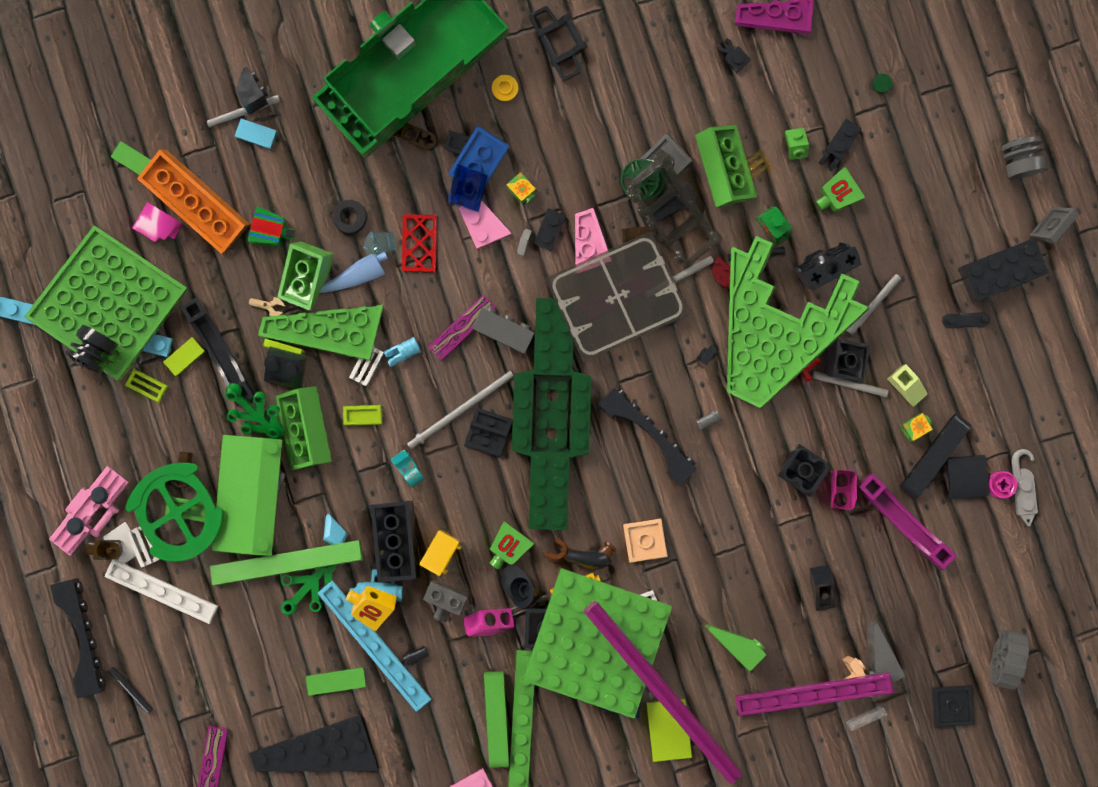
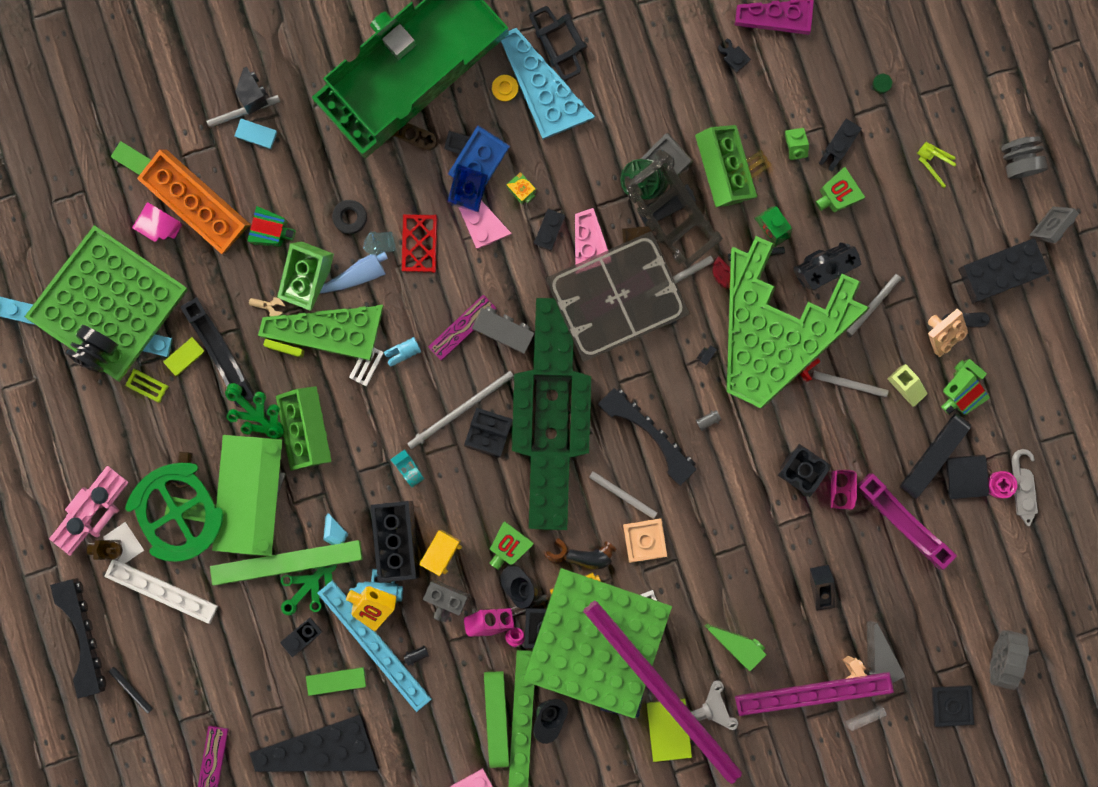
(136, 550): white tile -> none
(284, 368): black slope -> none
(301, 637): none -> black slope
(362, 415): lime tile -> none
(515, 637): none -> dark pink plate
(524, 242): light grey tile -> none
(547, 95): none -> medium azure wing
(549, 720): none -> black piece
(623, 495): none -> light grey bar
(715, 709): none -> light grey axle
(847, 360): black slope -> none
(916, 427): brick -> none
(928, 151): none -> lime plant
(947, 332): none -> light nougat plate
(964, 393): none -> bright green torso
(971, 367): none -> bright green bracket

